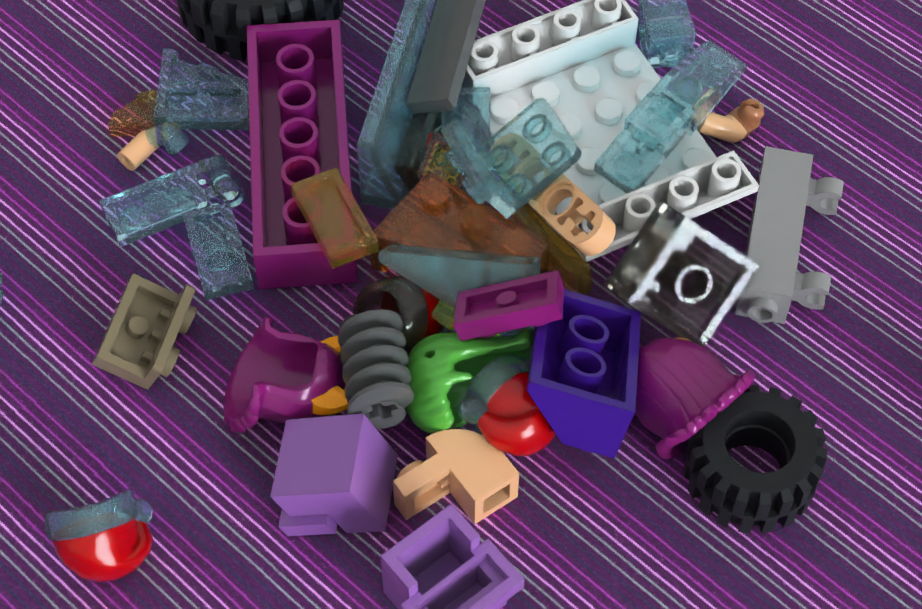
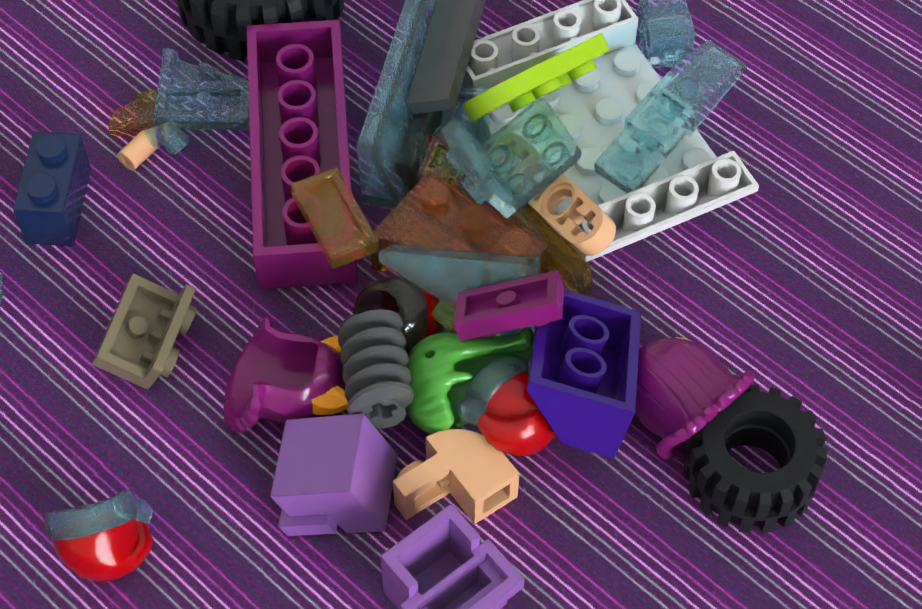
(52, 189): none -> dark blue brick
(164, 199): clear light blue plate -> none
(217, 251): clear light blue plate -> none
(539, 79): none -> lime plate
(681, 275): clear smoke slope -> none
(736, 124): arm -> none
(777, 236): light grey brick -> none

